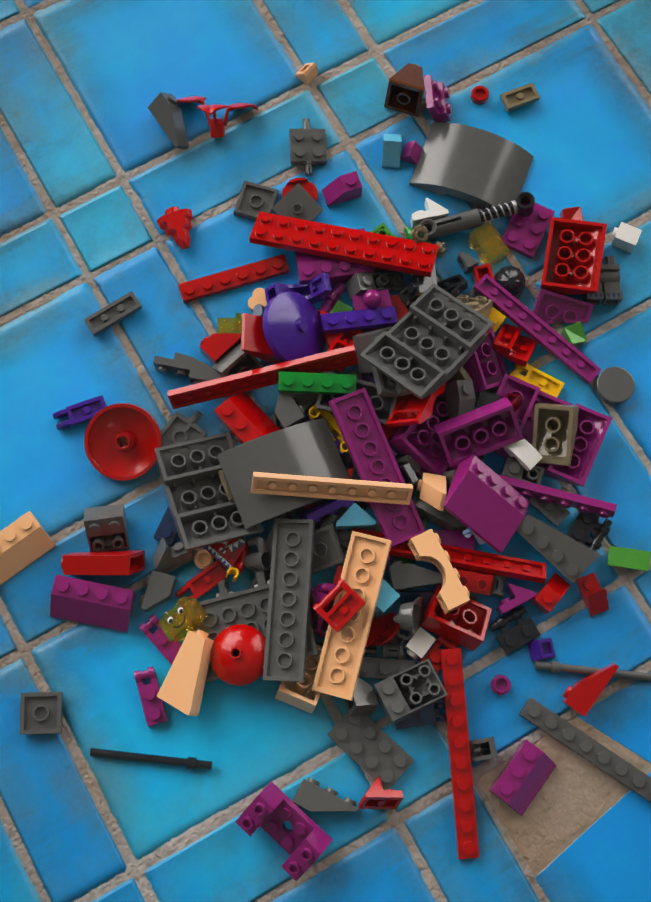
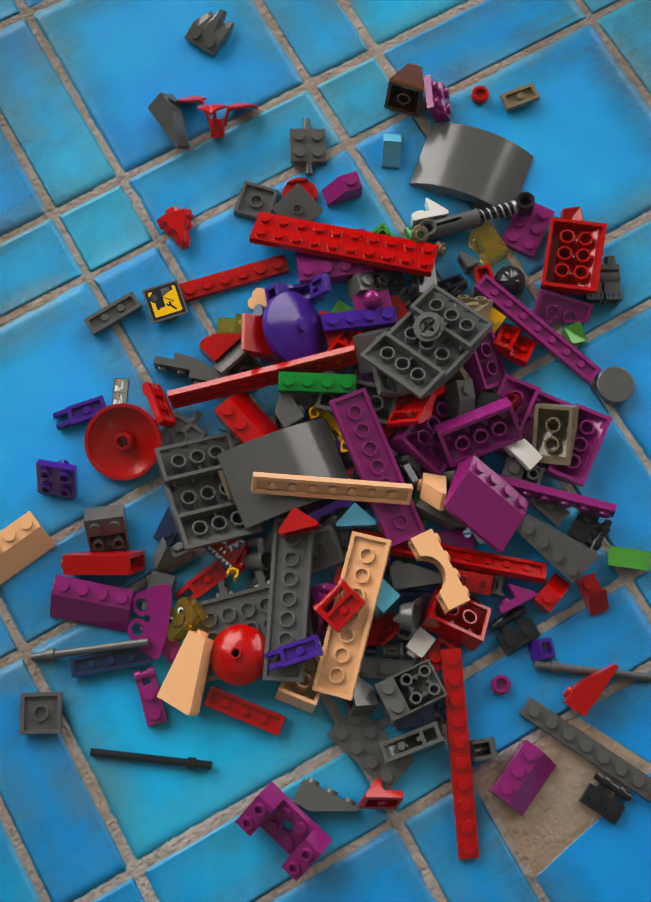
(53, 654): none -> dark grey bar
(57, 478): none -> dark purple plate
(108, 662): none -> dark blue plate
(120, 390): none -> light grey sticker
(159, 405): none -> red hinge
(159, 610): none -> magenta piece
(165, 302): none -> piece
(203, 559): light nougat plate -> none
(210, 31): none -> dark grey plate
(244, 710): none -> red plate
(295, 652): none -> dark purple hinge
(298, 523): none -> red slope
(307, 73): light nougat slope -> none
(332, 298): magenta pin -> none
(411, 152): magenta slope -> none
(412, 743): none -> dark grey slope
(428, 318): none -> dark grey gear
(538, 378): yellow plate -> none
(603, 804): none -> black plate
(625, 237): white brick -> none

